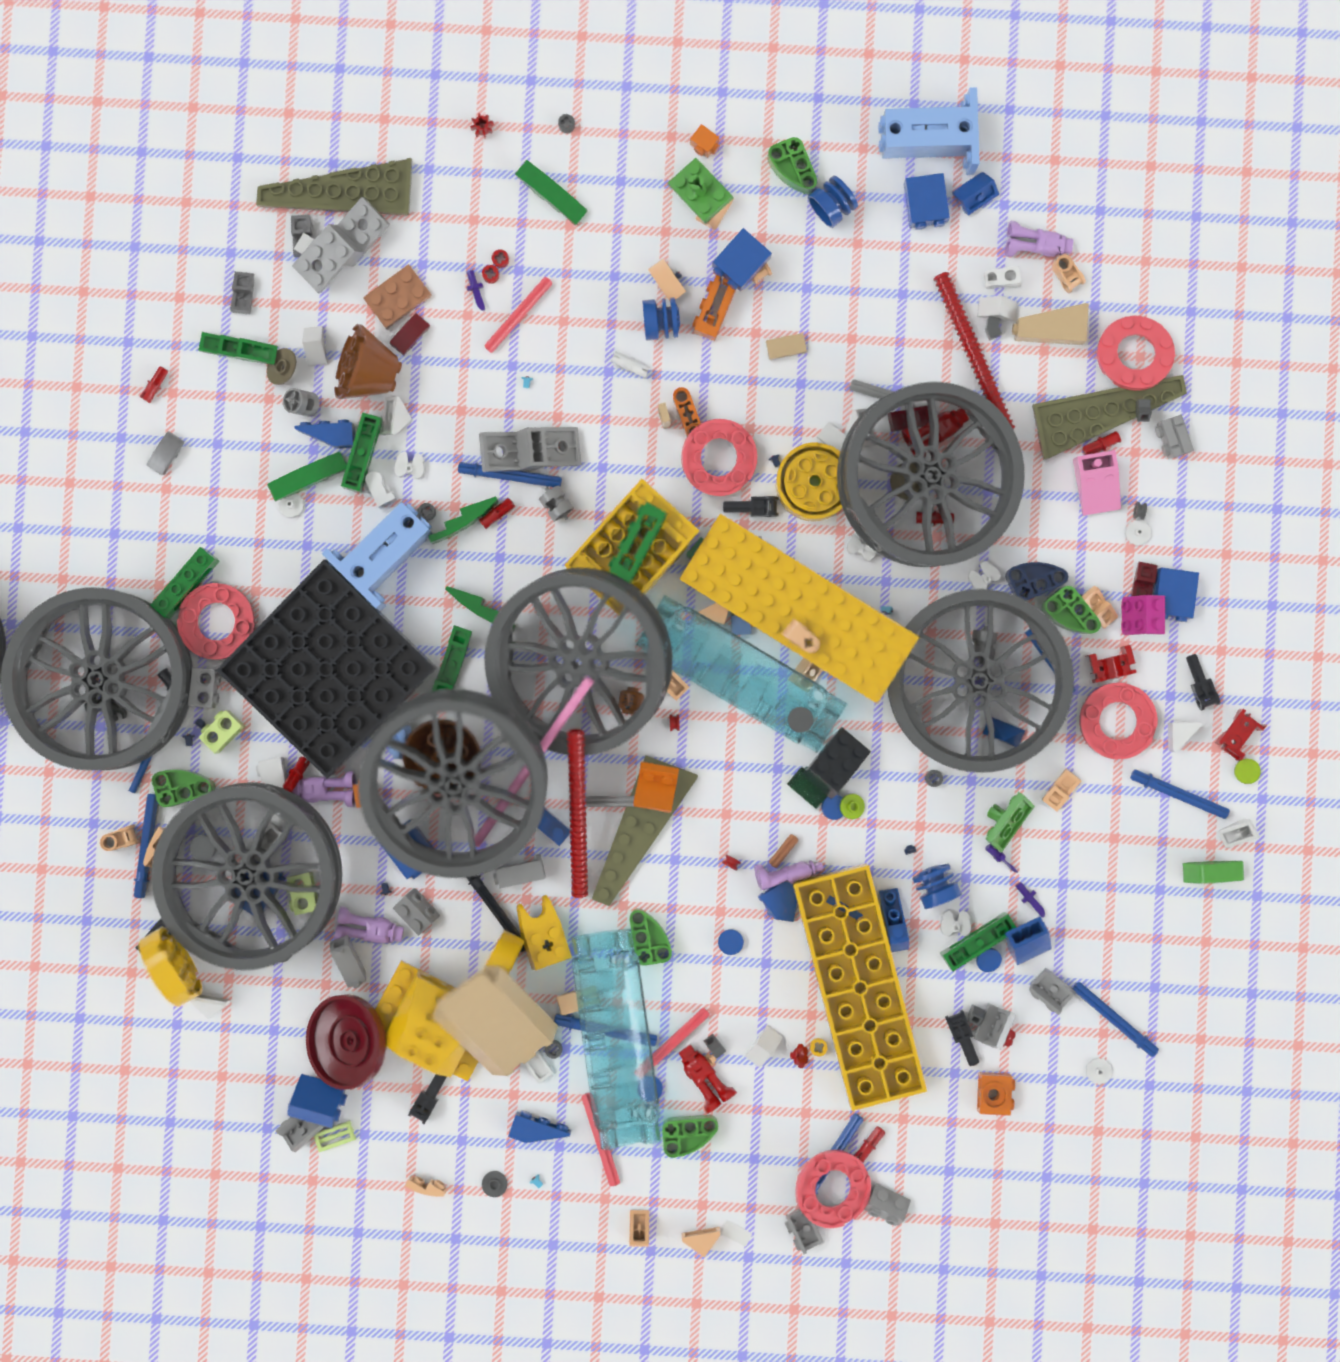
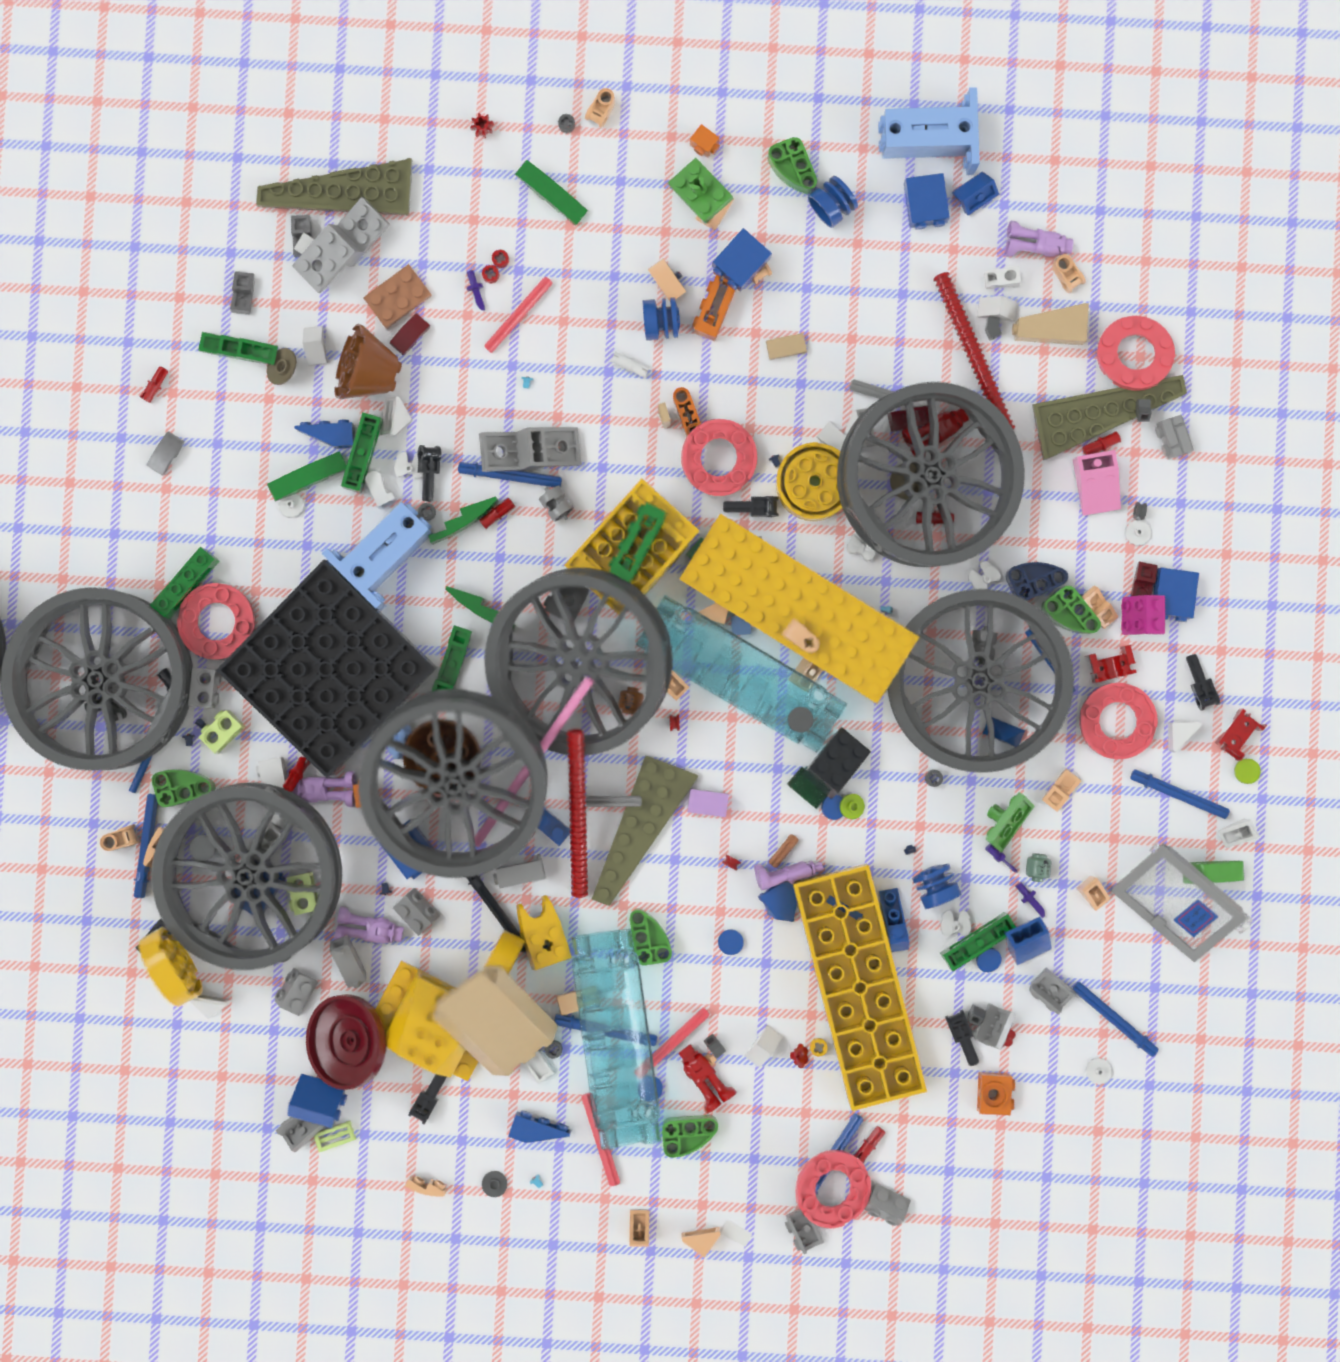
(295, 992): none -> light grey bracket
(301, 402): light grey wheel -> none
(428, 466): none -> black connector
(579, 595): none -> dark grey brick
(599, 110): none -> light nougat piece
(656, 787): orange bracket -> none
(708, 803): none -> lavender panel
(1038, 867): none -> sand green head
(1093, 892): none -> light nougat slope
(1180, 902): none -> door

